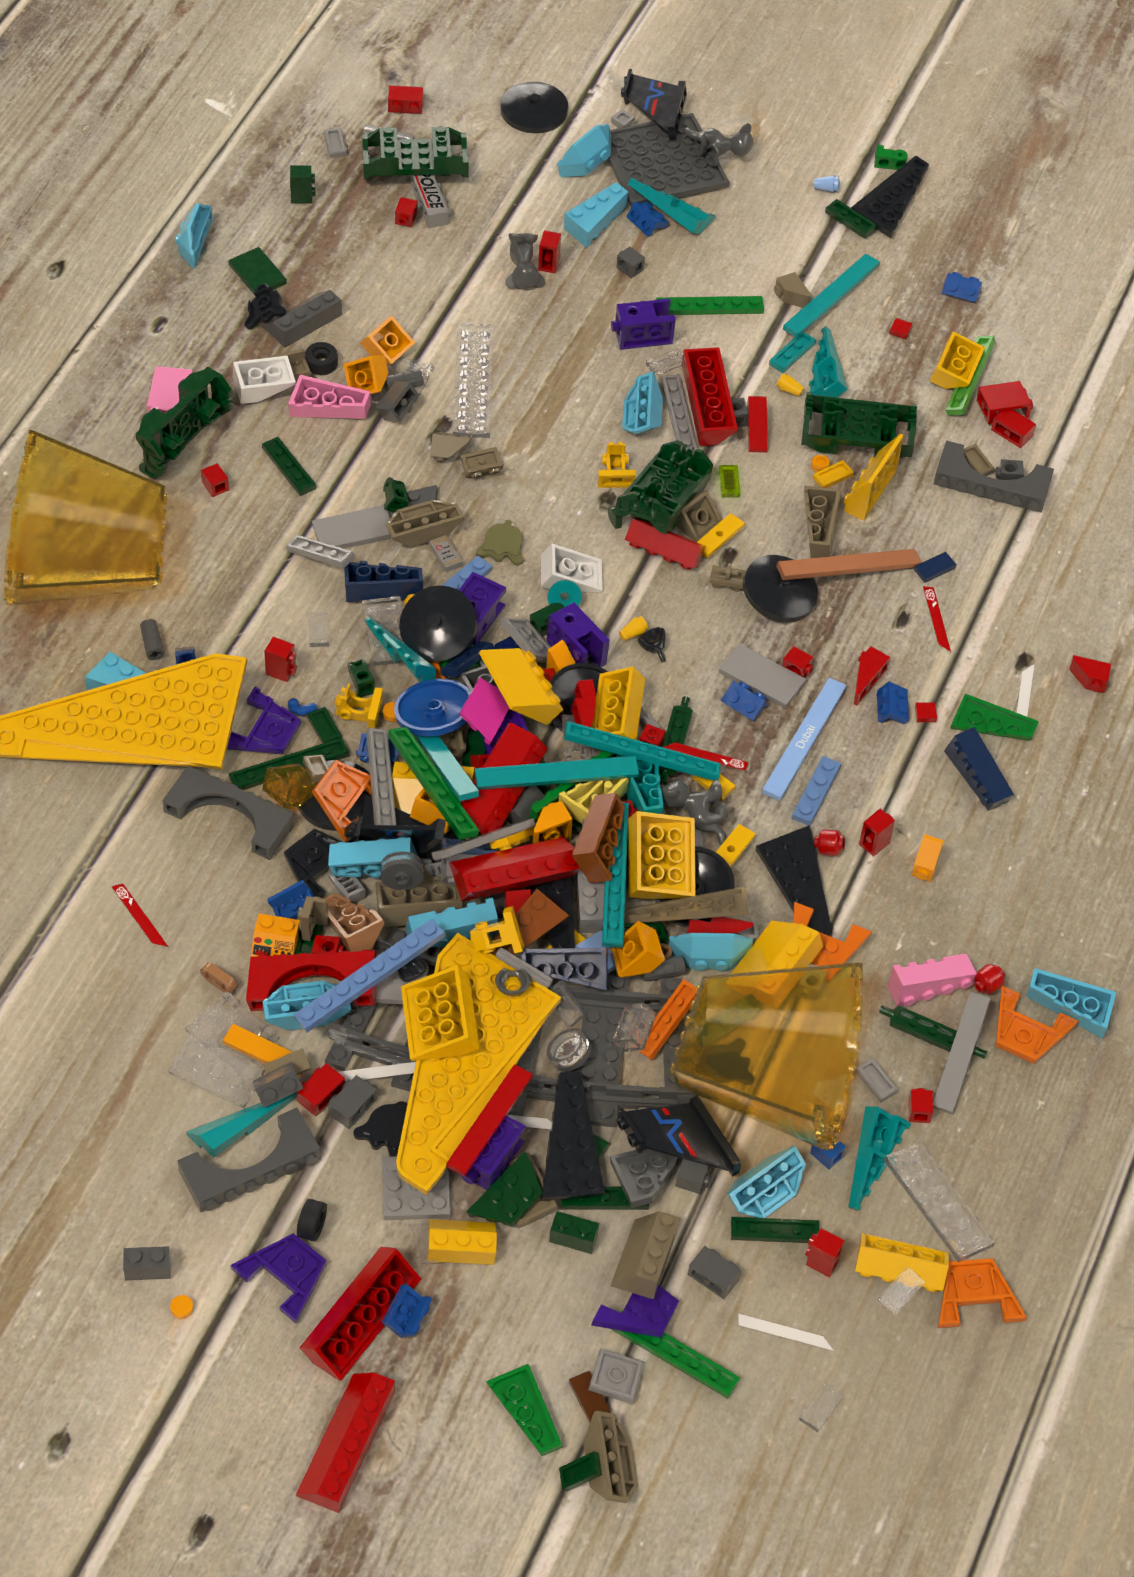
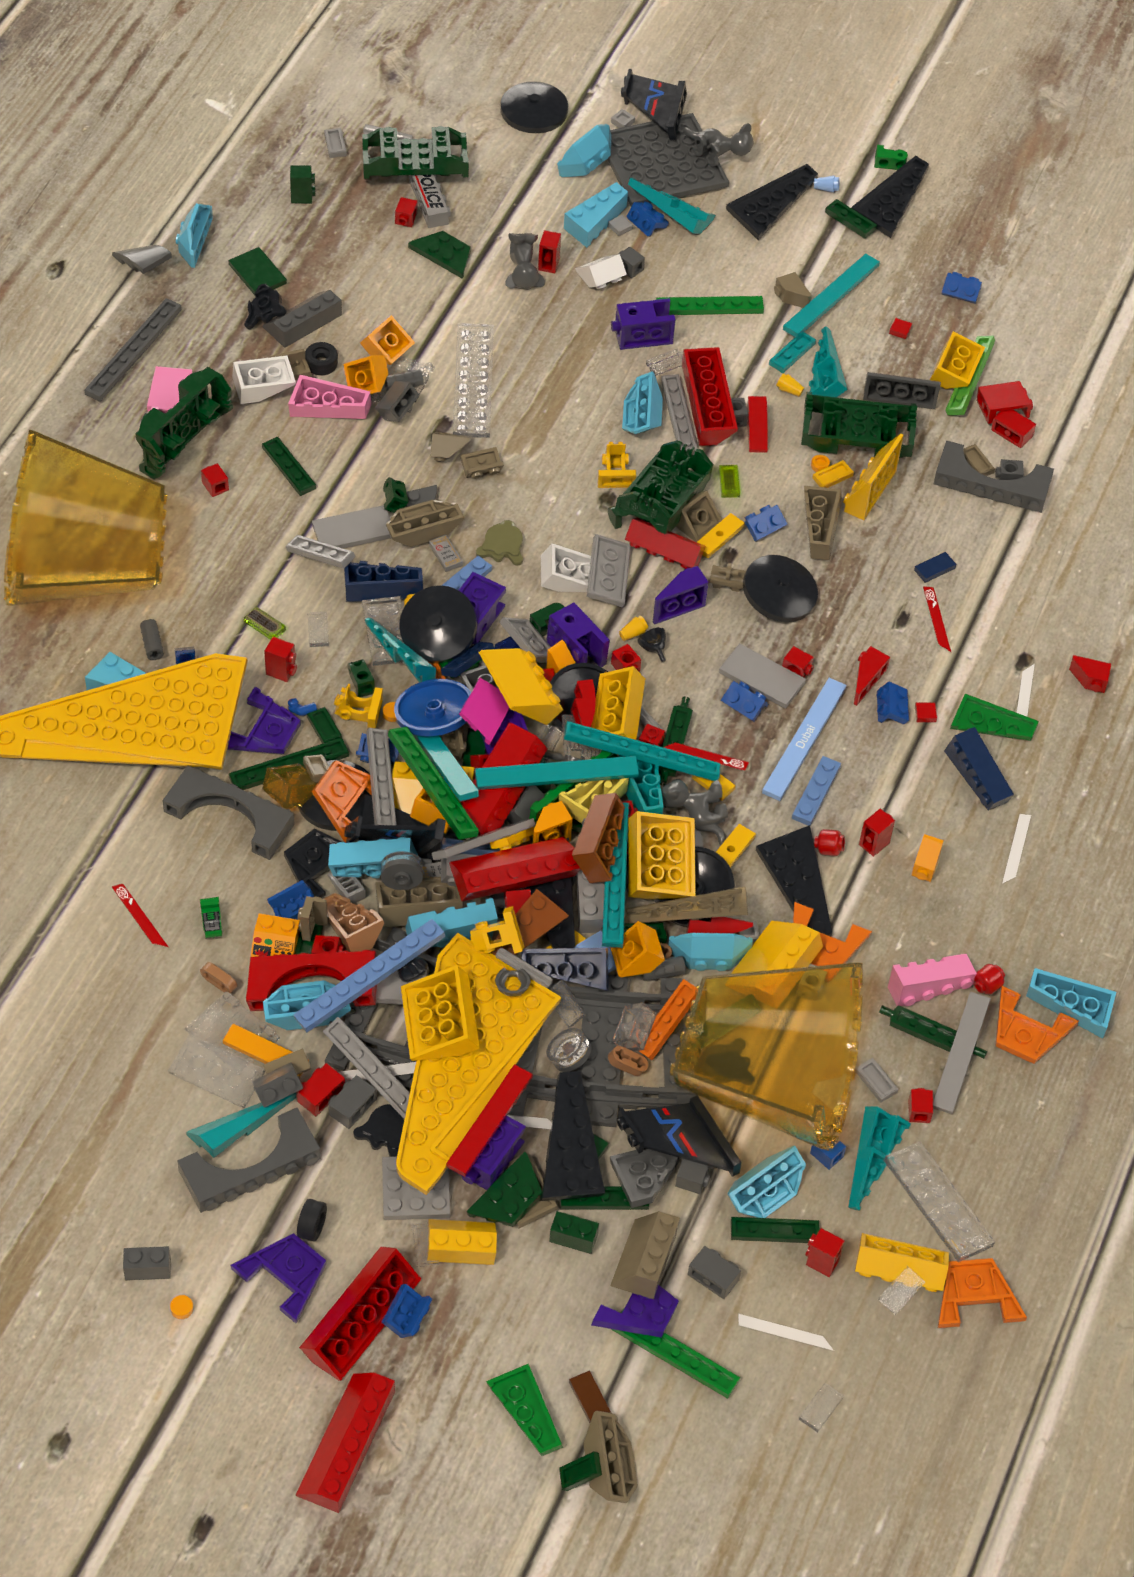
(132, 350): none -> dark grey plate
(144, 257): none -> dark grey slope
(211, 917): none -> green leg
(264, 623): none -> tile
(368, 1065): none -> light grey tile
(405, 99): red brick -> none
(443, 251): none -> dark green wing
(549, 736): none -> clear tile
(559, 757): none -> dark grey piece
(564, 586): teal piece -> none
(602, 271): none -> white slope
(608, 570): none -> light grey tile
(615, 1376): light grey tile -> none
(620, 225): none -> light grey tile
(625, 657): none -> red brick
(628, 1061): none -> medium nougat beam
(681, 595): none -> dark purple slope
(765, 205): none -> black wing
(766, 522): none -> bracket
(848, 564): nougat tile -> none
(901, 390): none -> dark grey slope
(1017, 847): none -> white sticker

